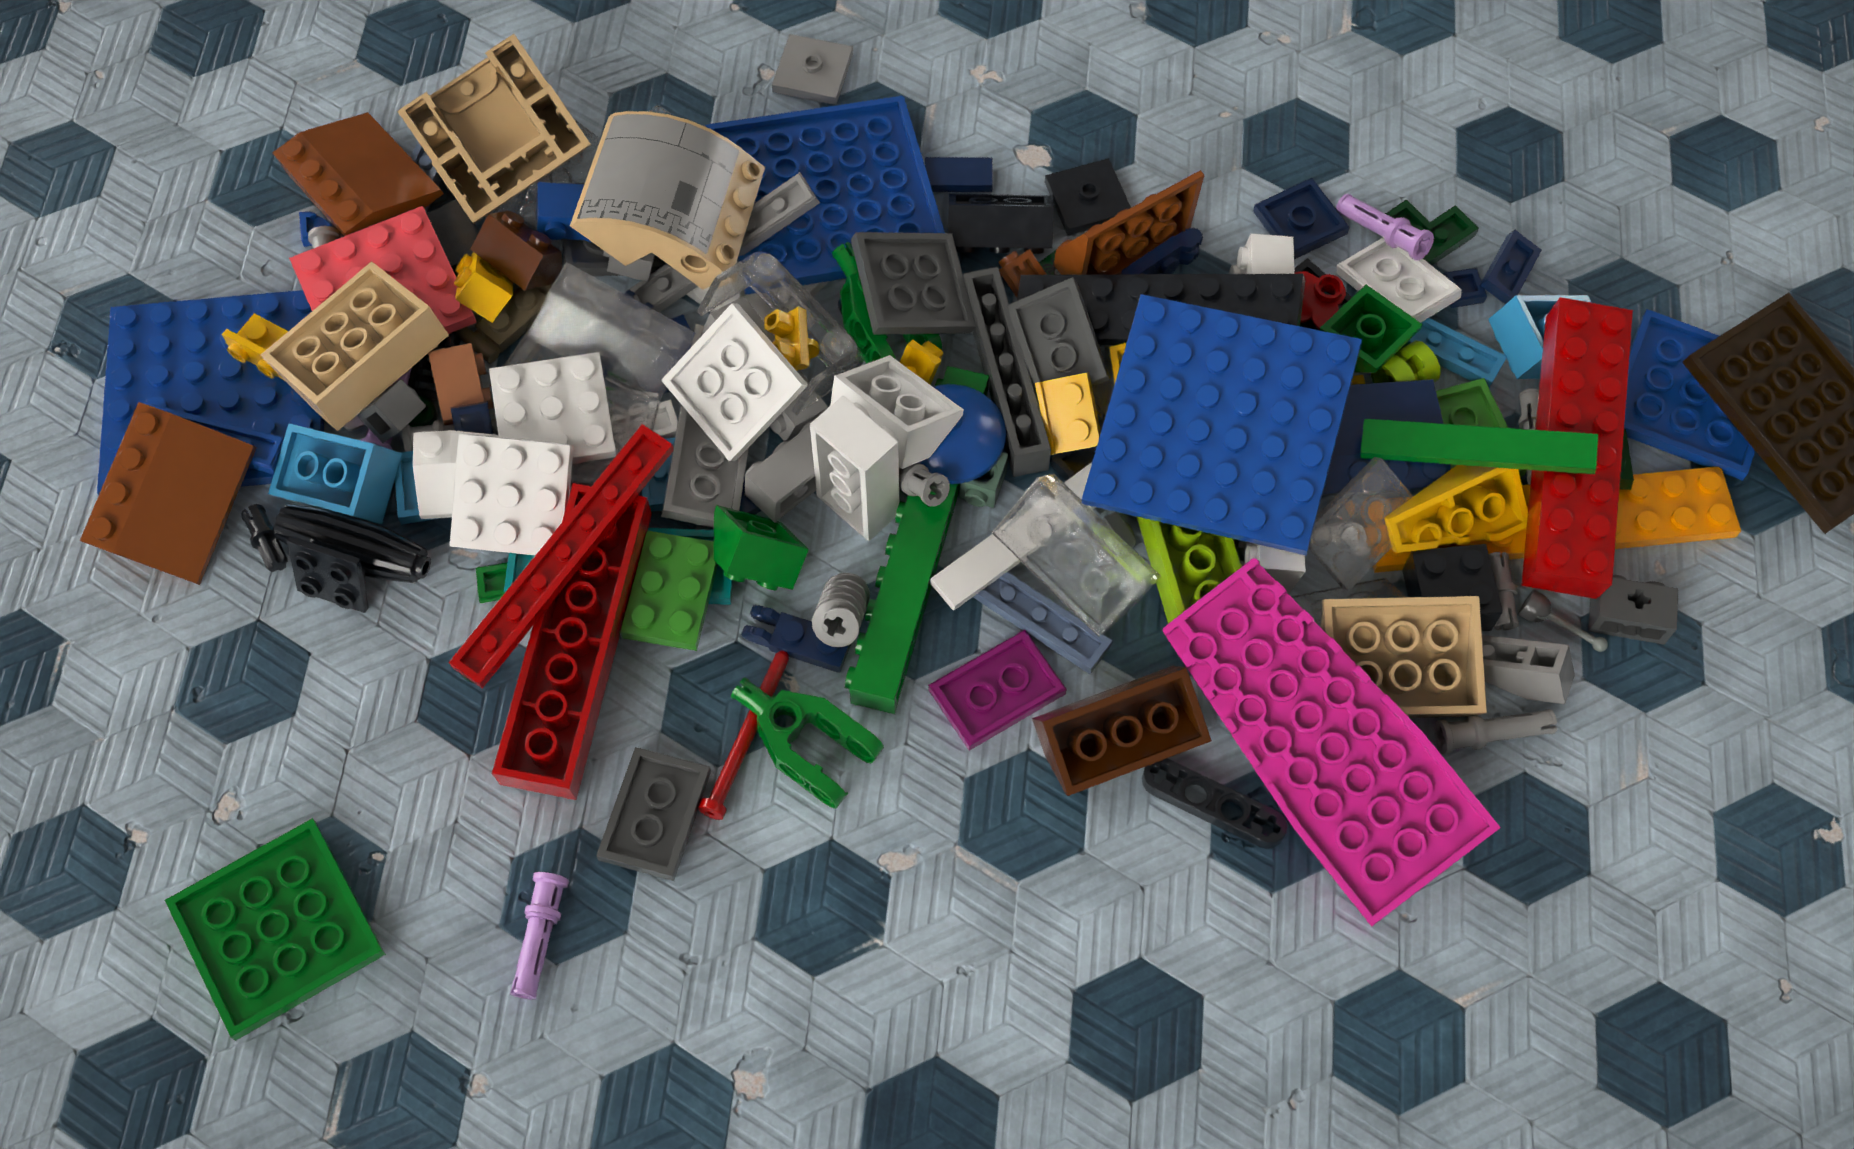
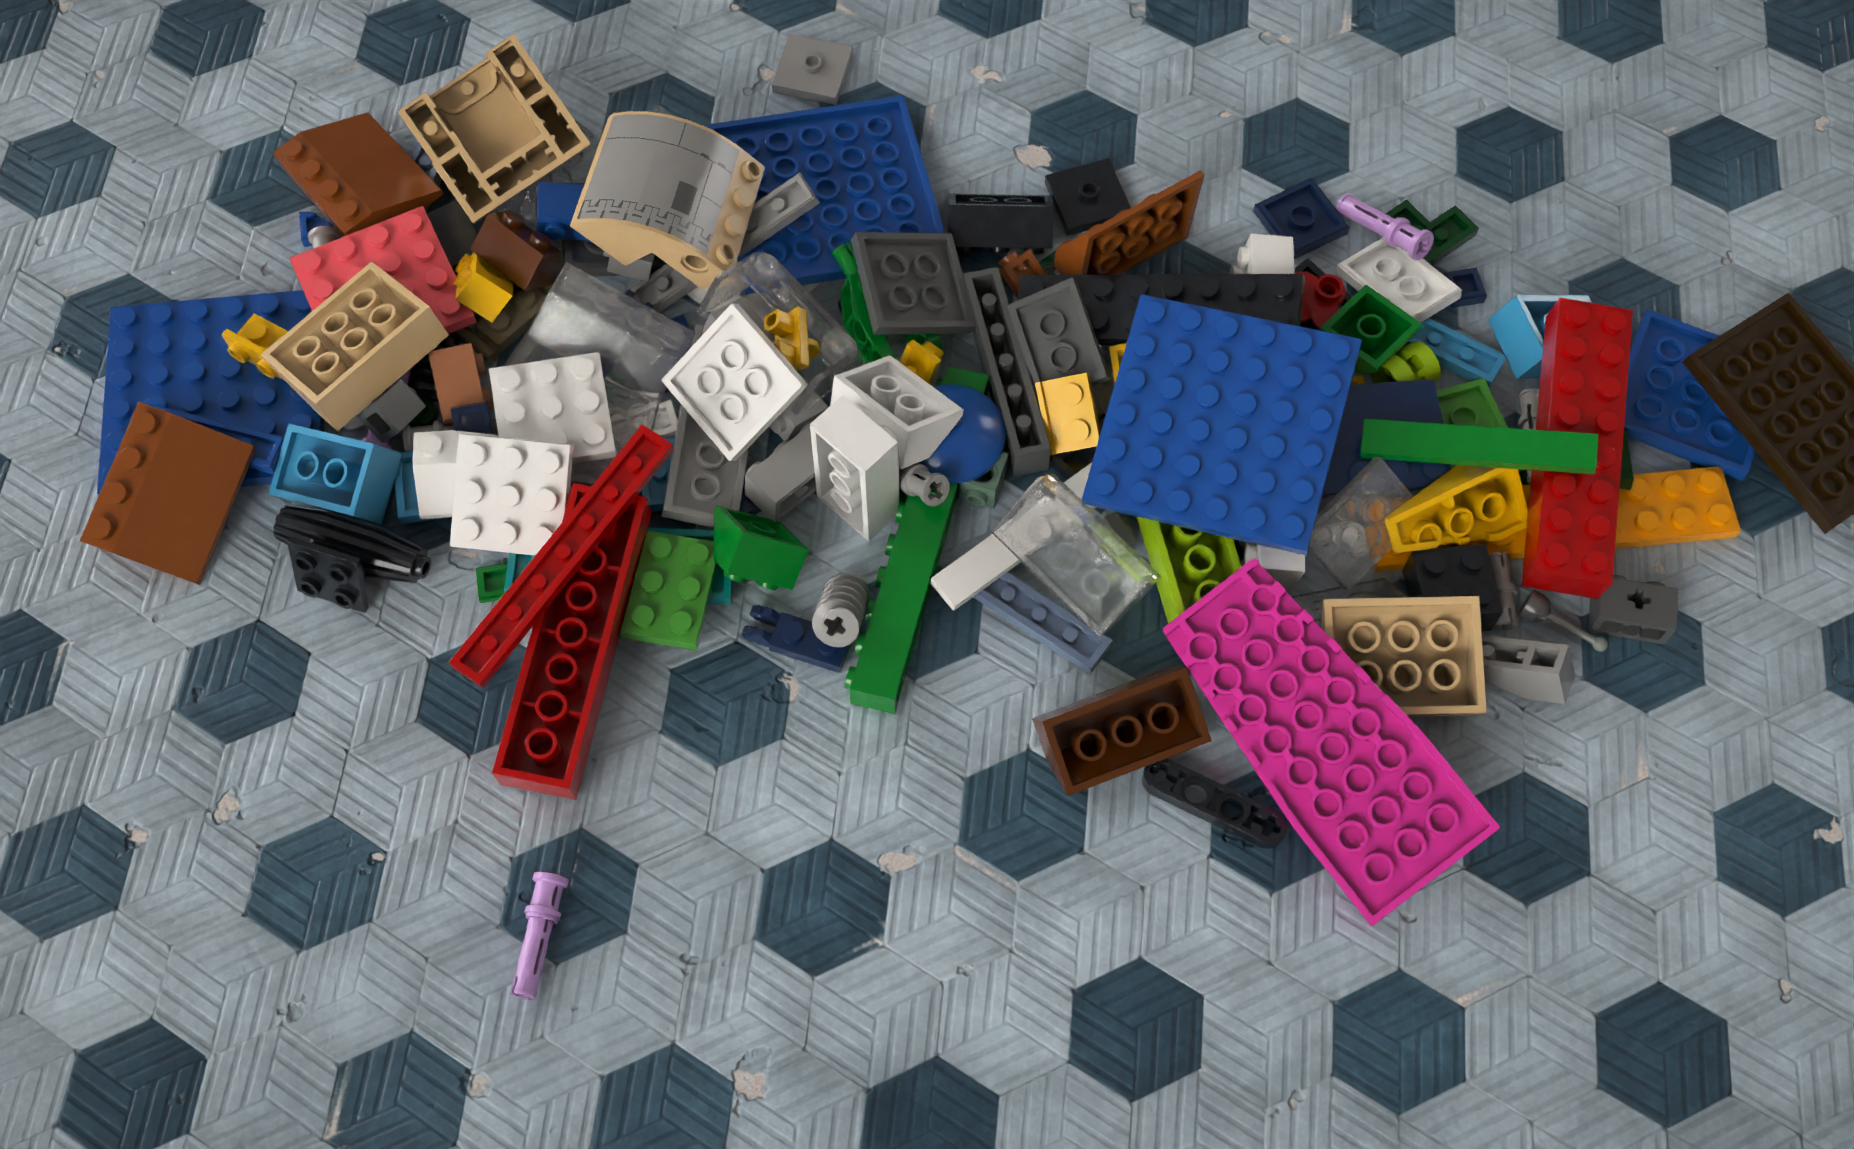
(263, 538): black axle -> none
(274, 929): green plate -> none
(654, 813): dark grey plate -> none
(713, 806): red bar -> none
(805, 710): green piece -> none
(960, 174): dark blue tile -> none
(997, 689): magenta tile -> none
(1169, 254): dark blue hinge -> none
(1477, 732): light grey pin -> none
(1510, 267): dark blue plate -> none

